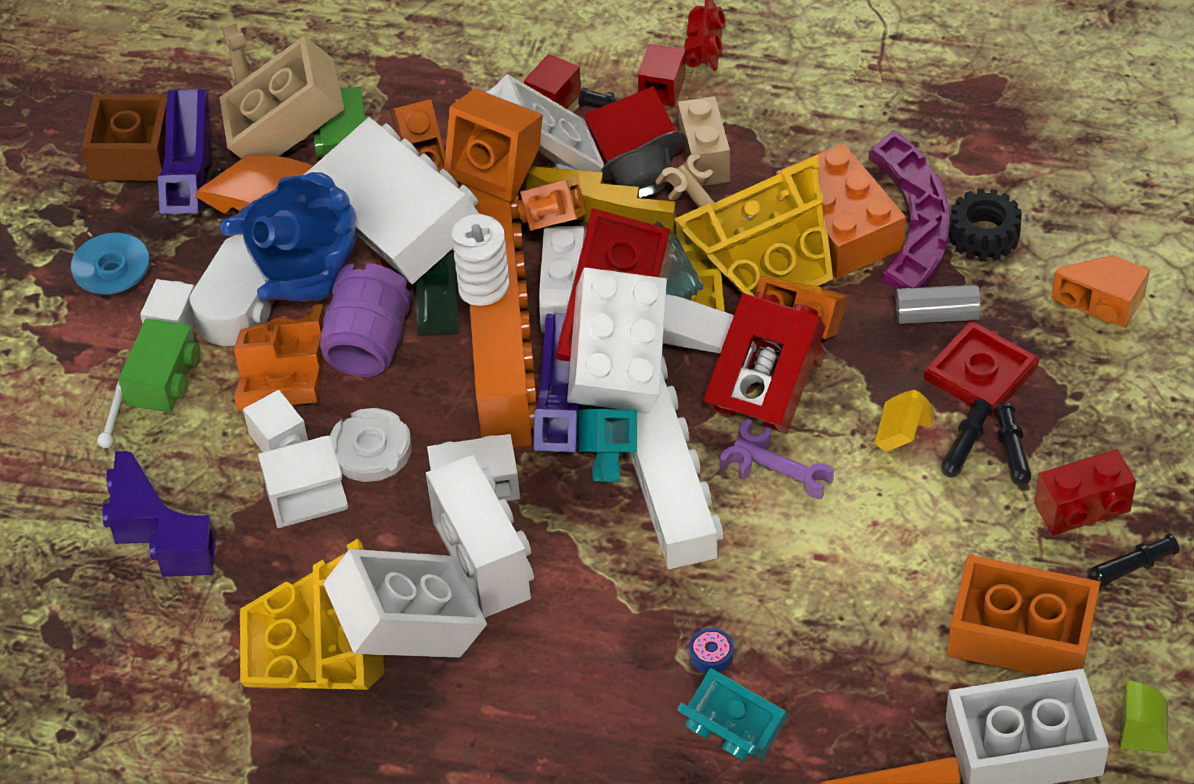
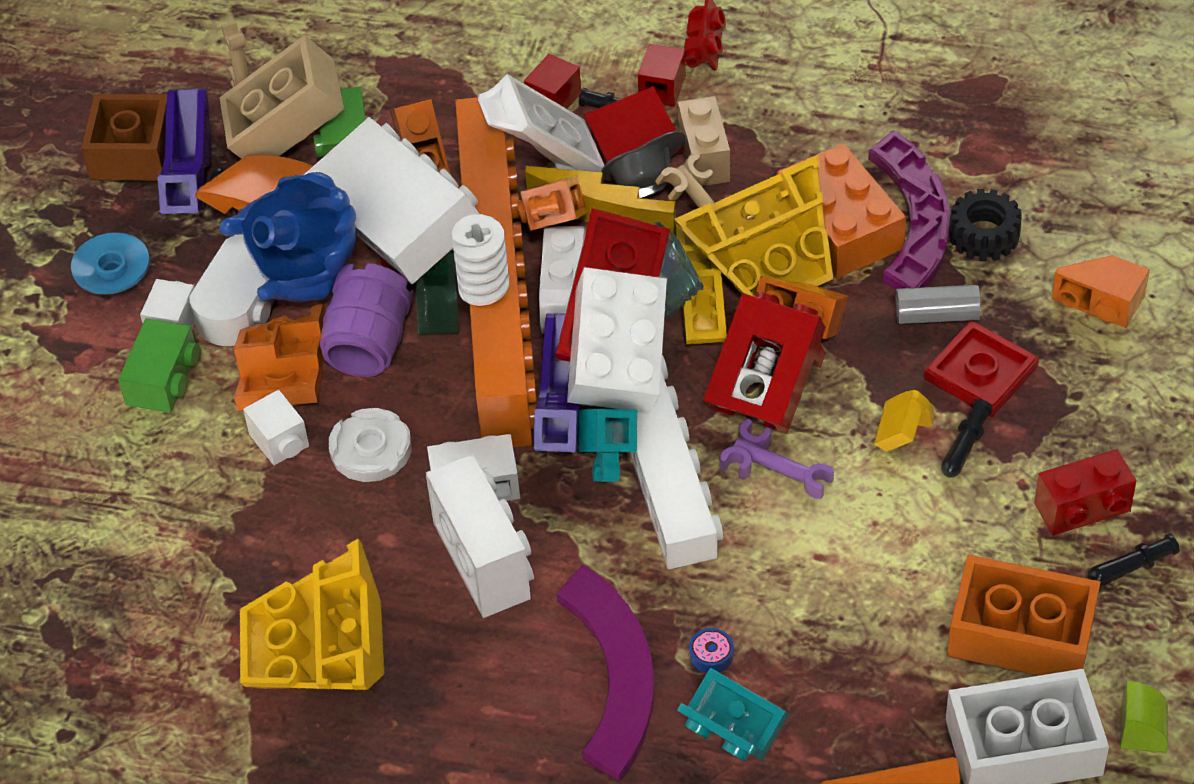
(106, 439): white hinge -> none
(136, 515): dark purple arch -> none
(303, 481): white piece -> none
(404, 604): white brick -> none
(491, 143): orange slope -> none
(628, 666): none -> magenta tile
(694, 325): white slope -> none
(1011, 435): black piece -> none

